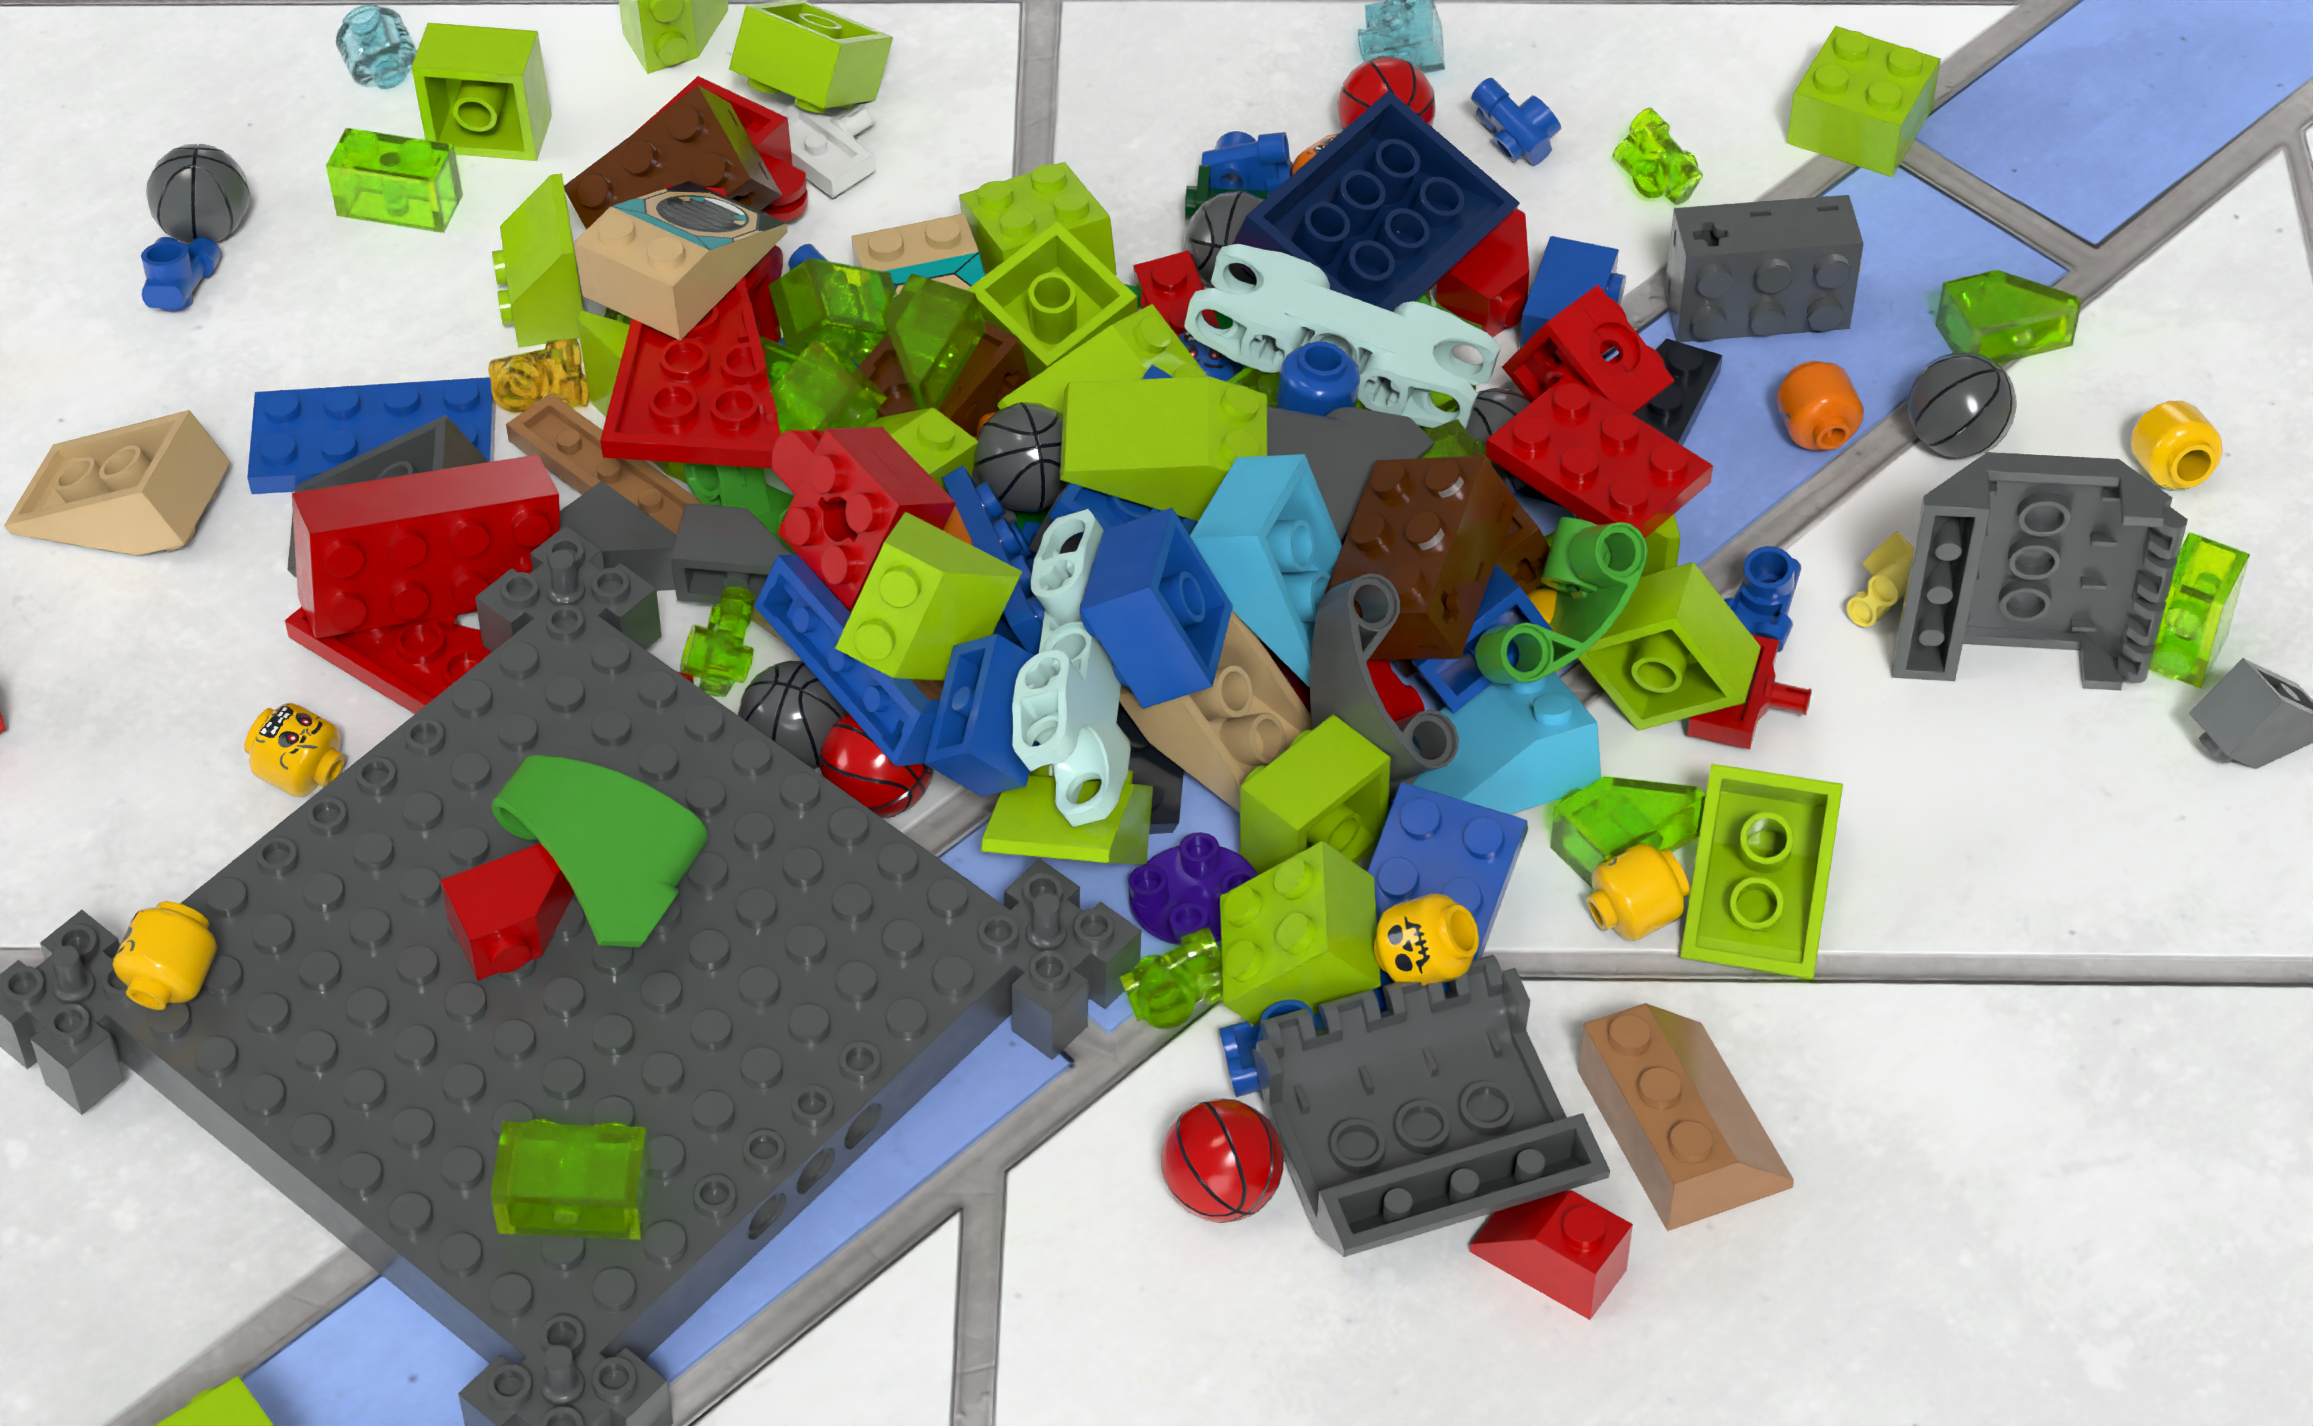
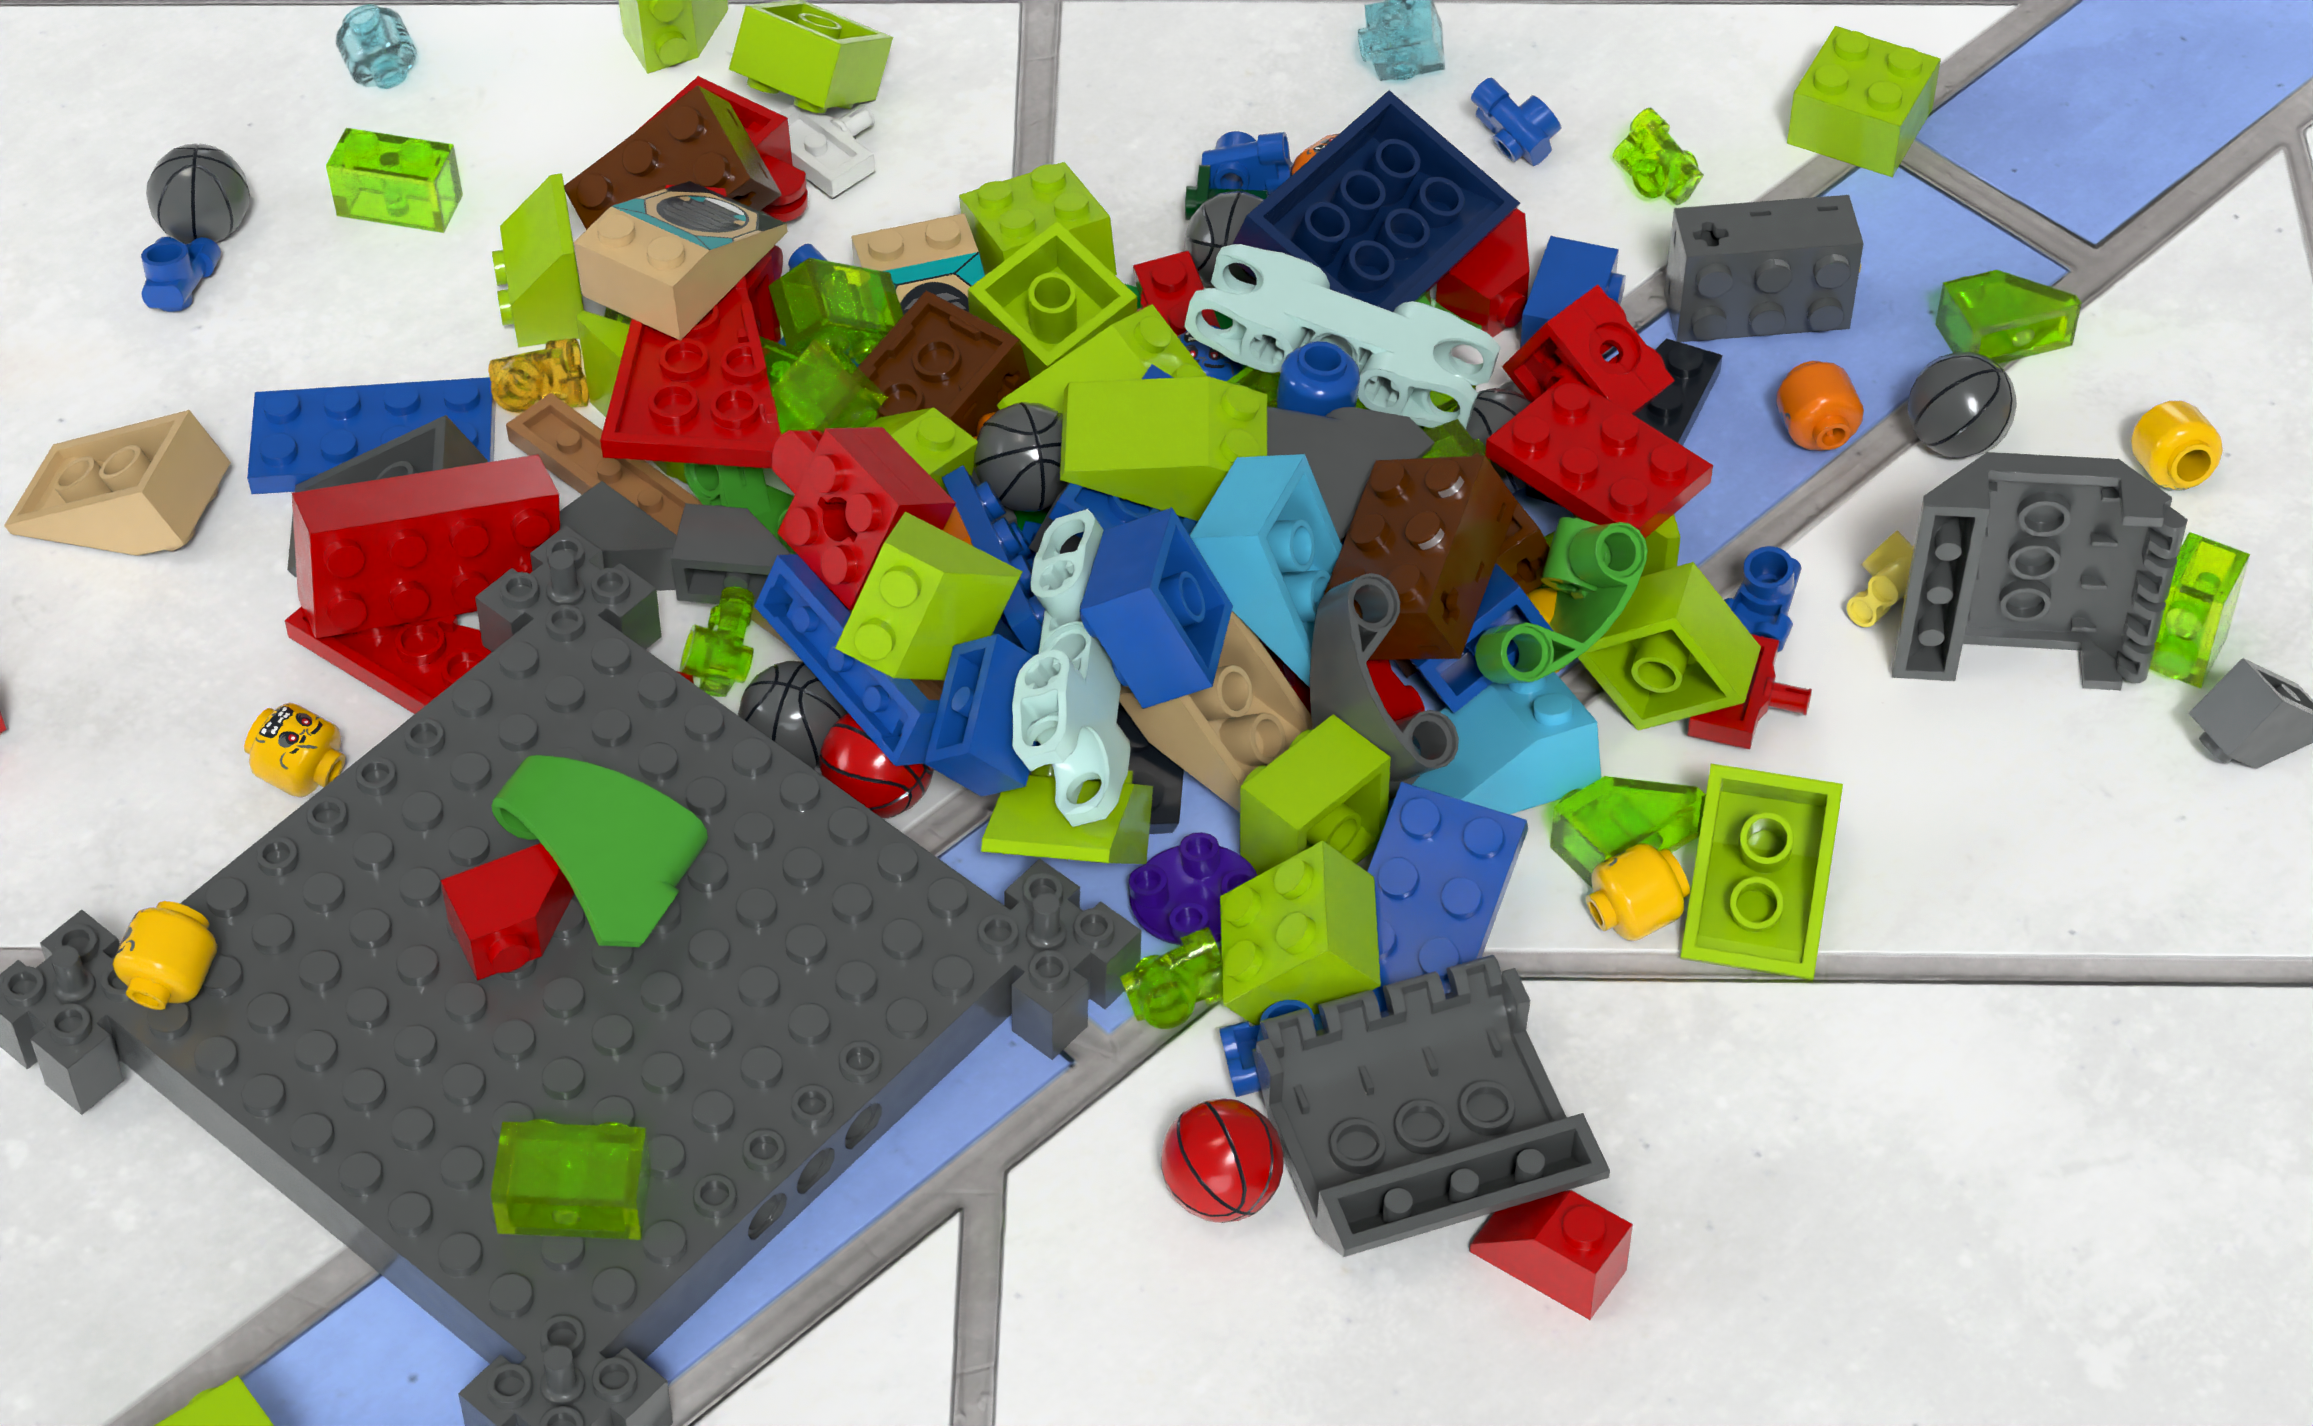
(482, 90): lime brick -> none
(932, 336): clear neon green slope -> none
(1375, 78): red piece -> none
(1426, 940): yellow head -> none
(1678, 1114): medium nougat slope -> none

